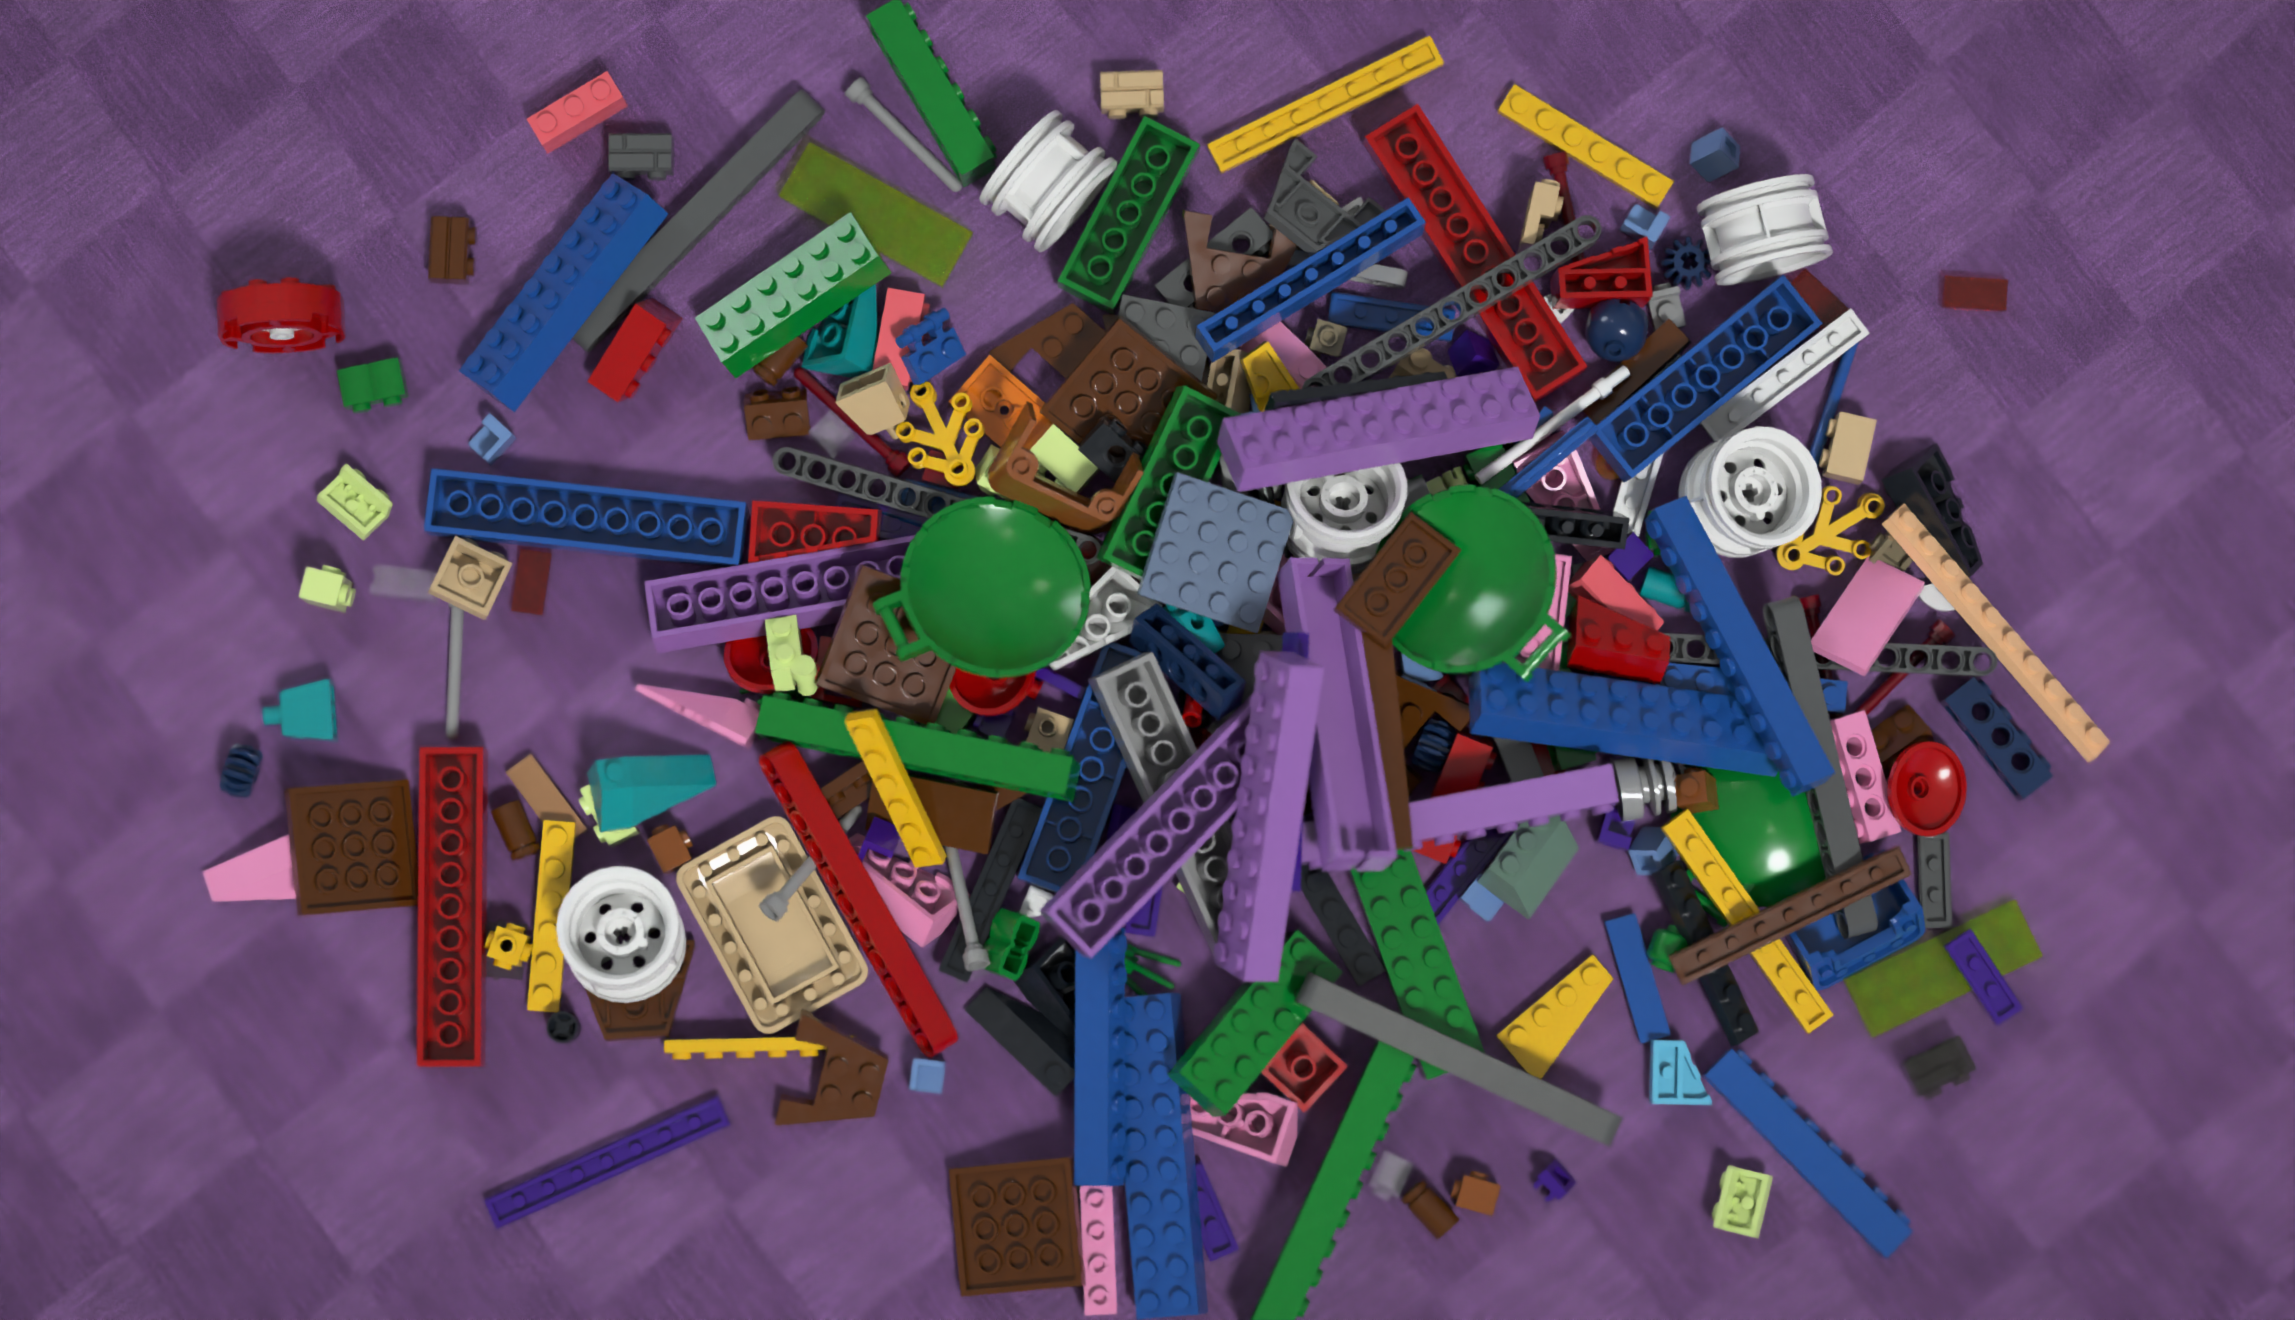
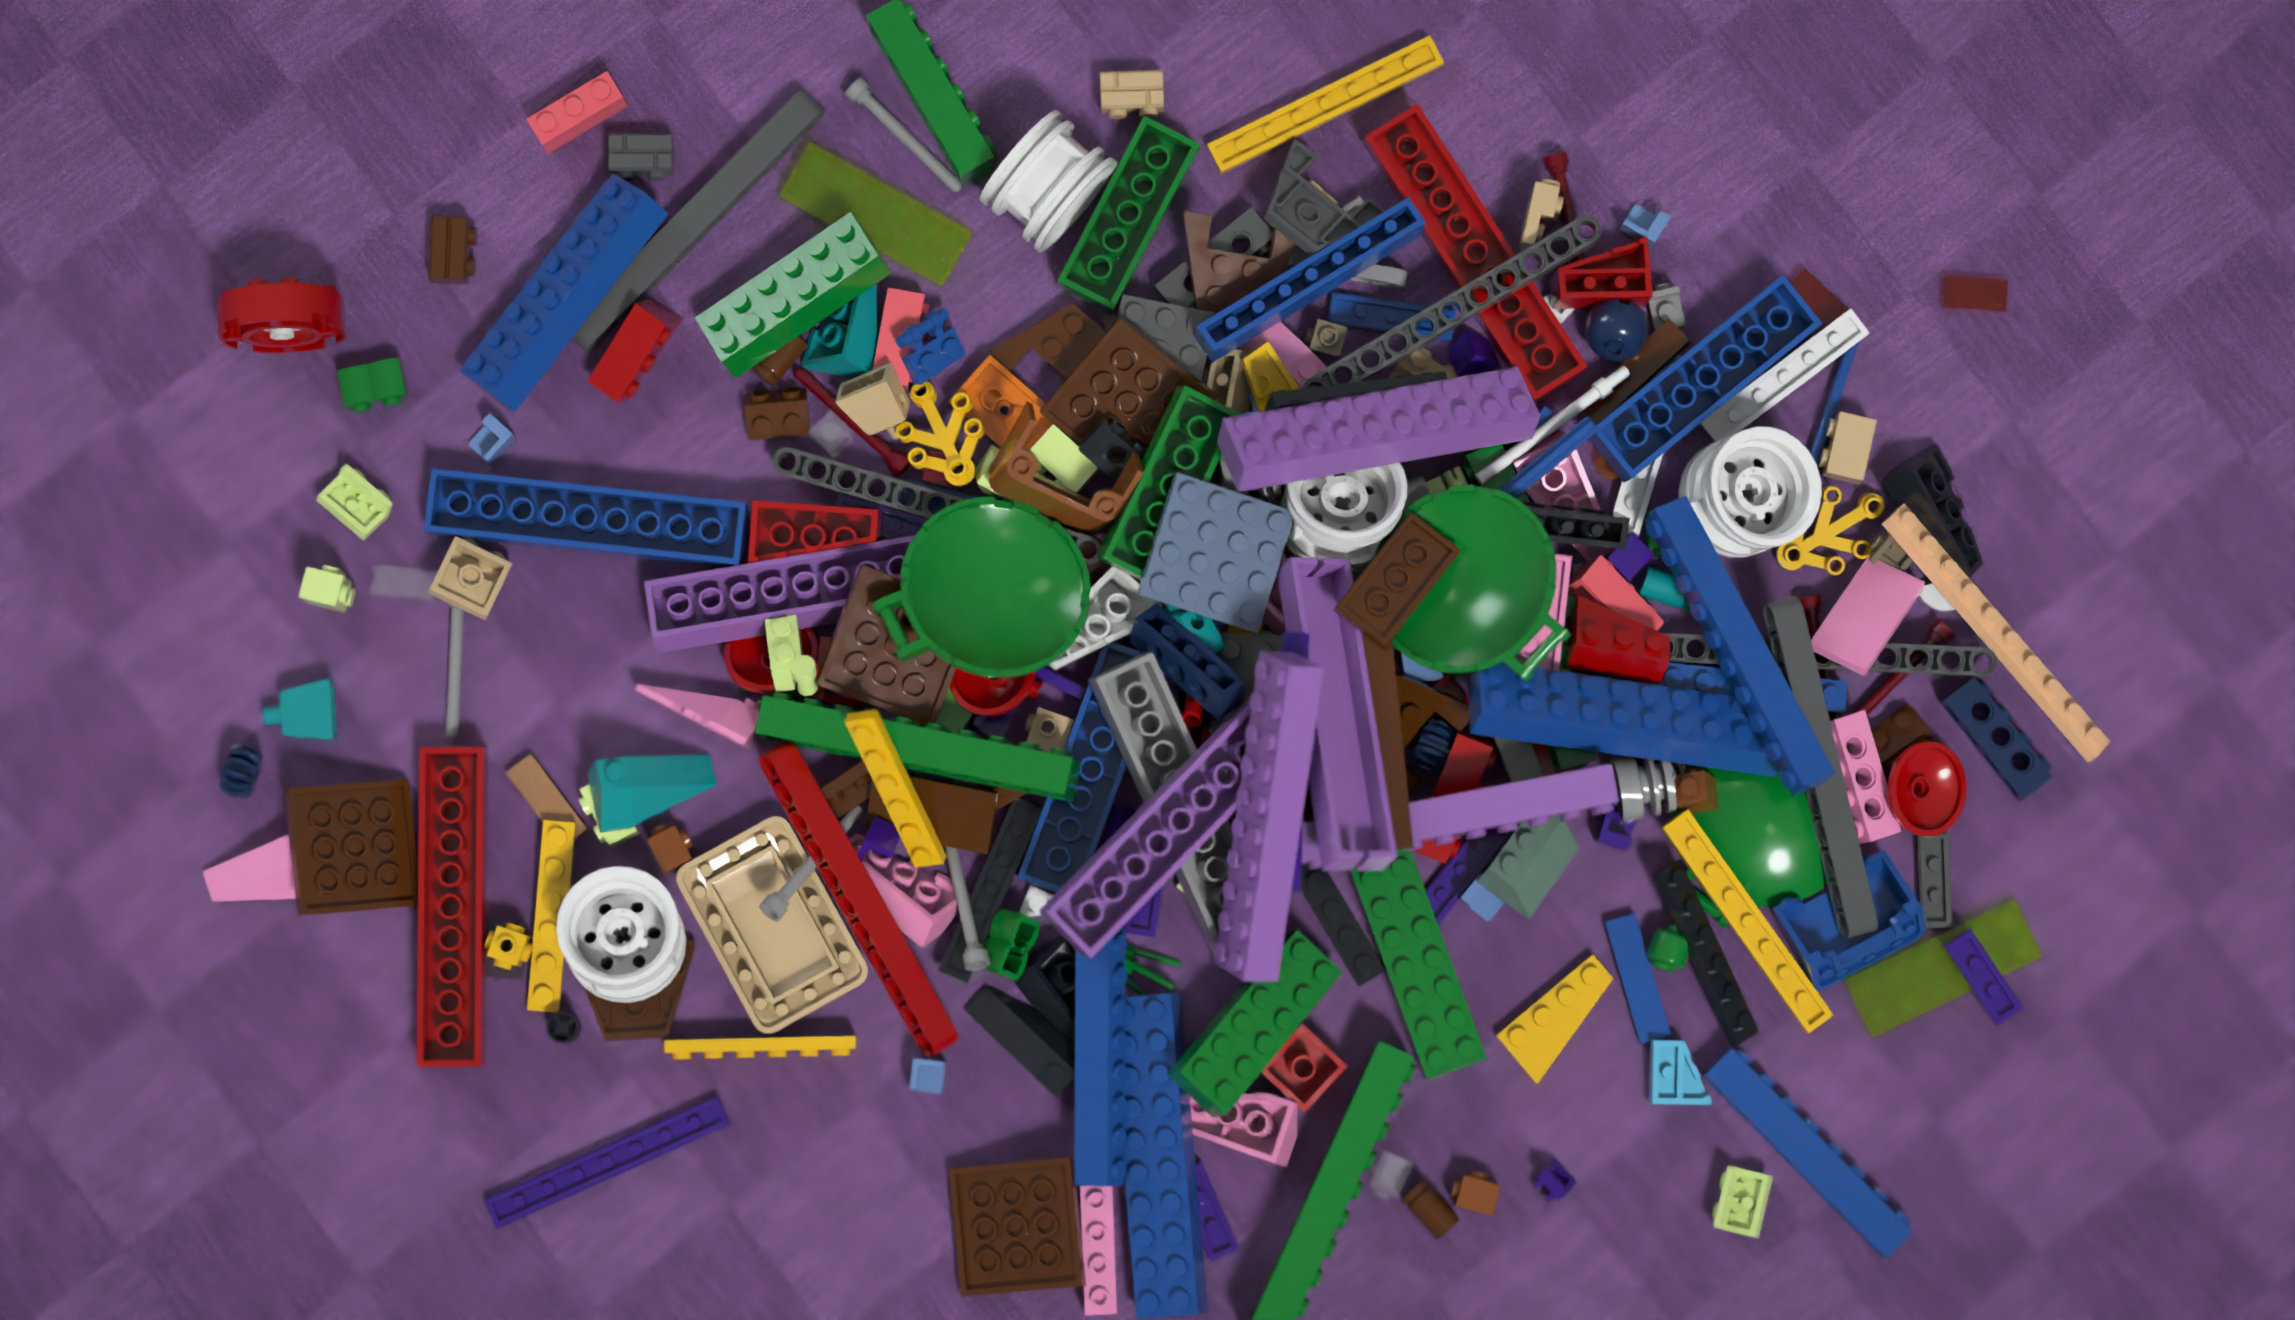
(515, 830): reddish brown piece -> none
(531, 582): clear red tile -> none
(848, 1078): reddish brown wing -> none
(1458, 1059): dark grey beam -> none
(1585, 146): yellow plate -> none
(1651, 851): medium blue panel -> none
(1675, 263): dark blue gear -> none
(1715, 155): medium blue panel -> none
(1764, 229): white wheel -> none
(1789, 915): reddish brown tile -> none
(1937, 1067): clear smoke brick -> none

